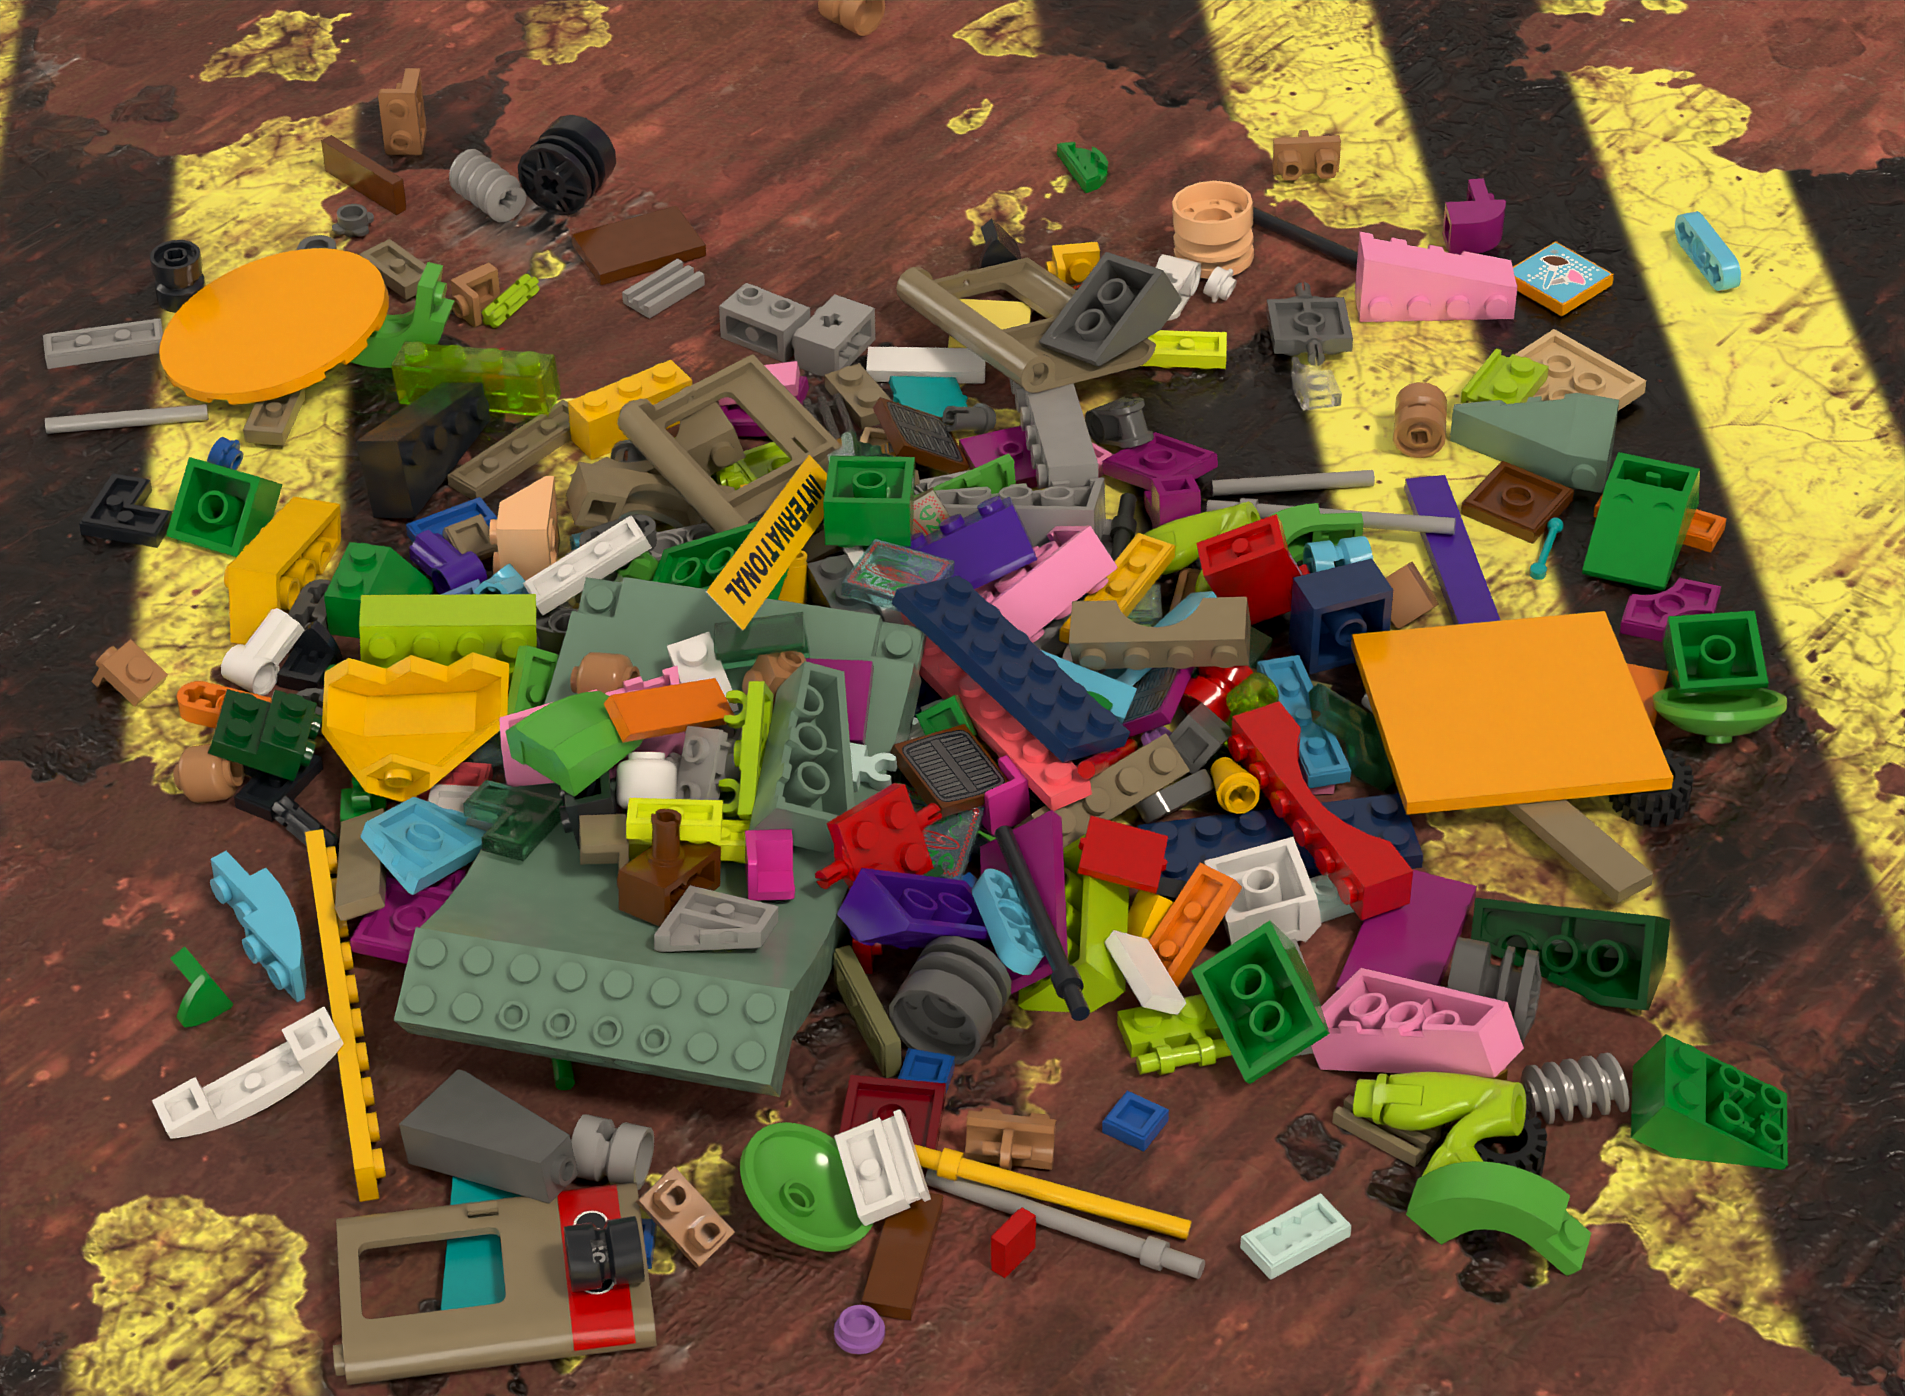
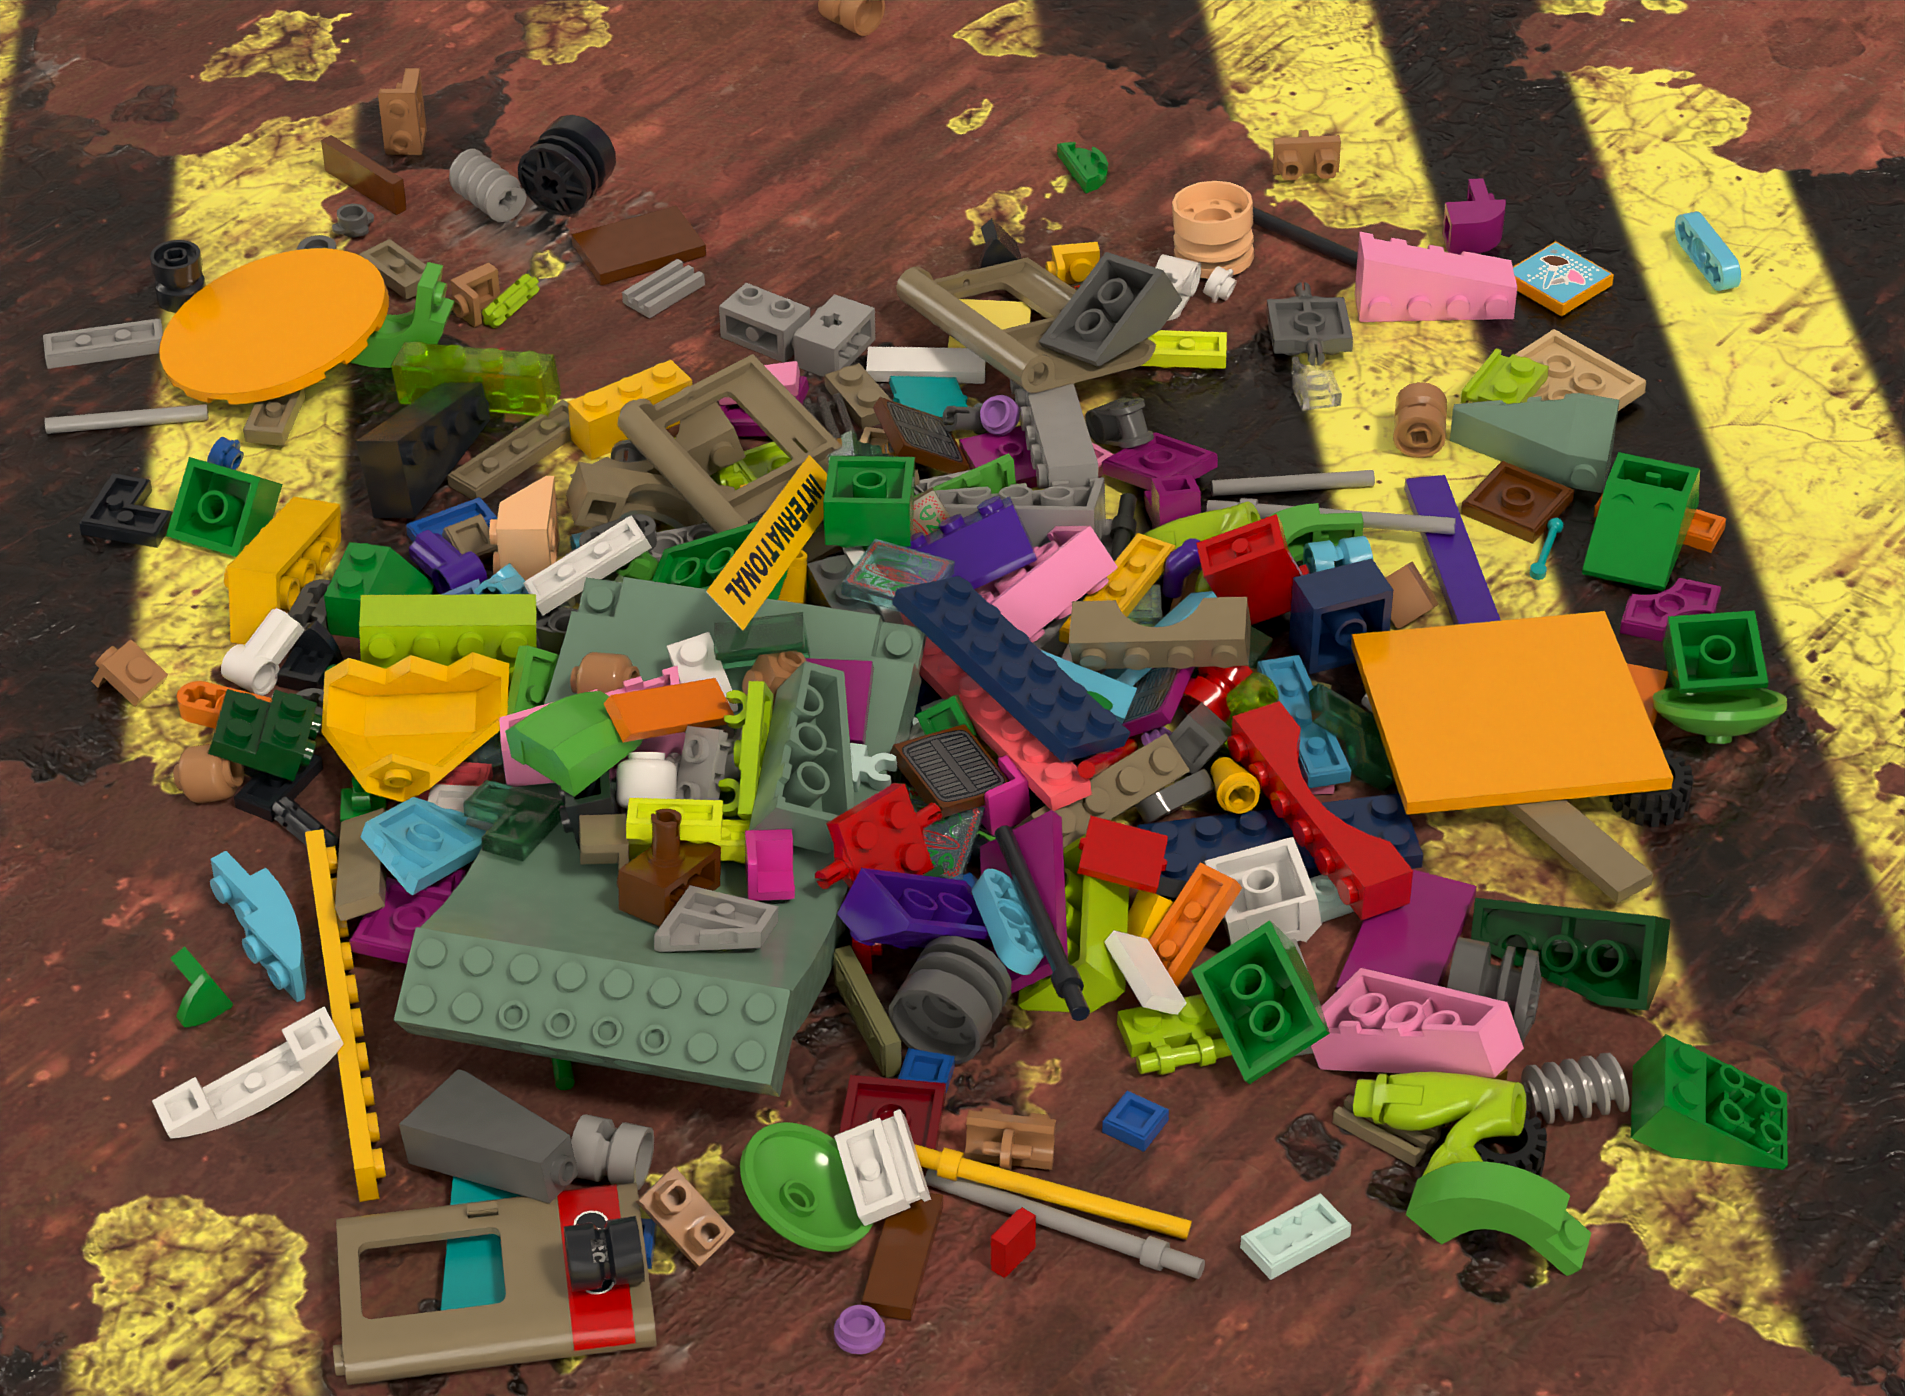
(999, 415): none -> medium lavender plate
(1178, 566): none -> dark purple arm

